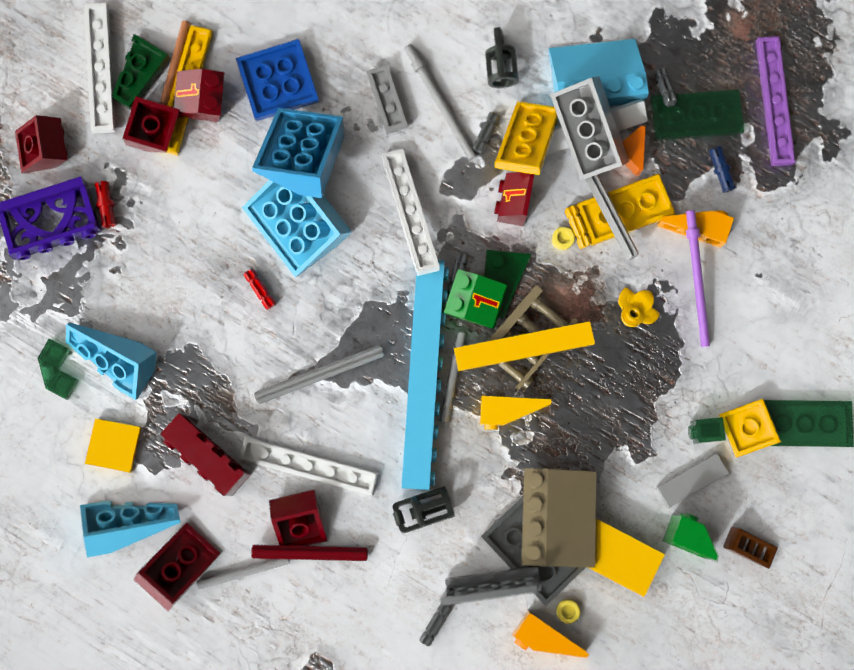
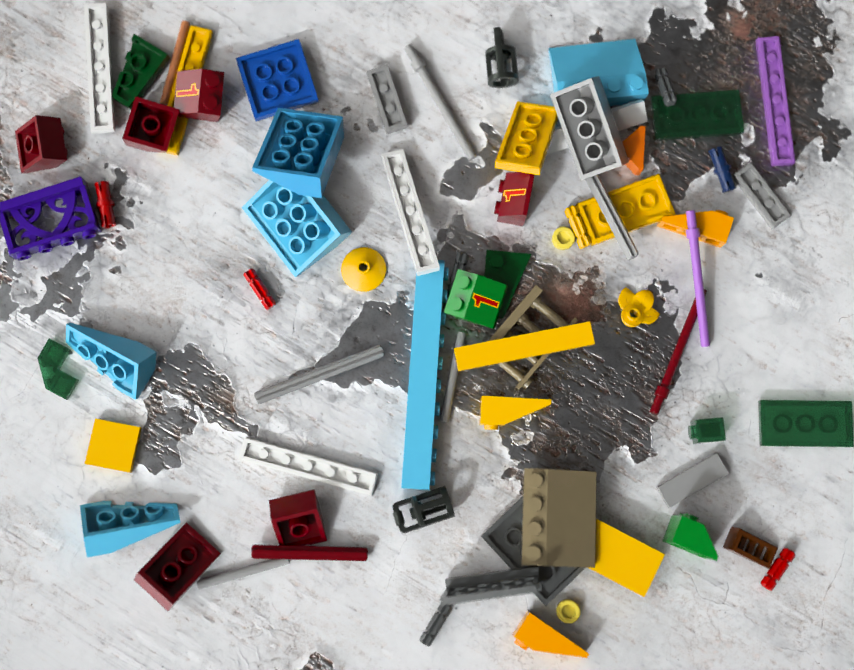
(205, 455): dark red wedge -> none
(363, 280): none -> yellow dish
(486, 132): dark grey axle -> none
(663, 390): none -> dark red bar
(749, 428): yellow tile -> none
(761, 195): none -> light grey tile
(778, 569): none -> red axle

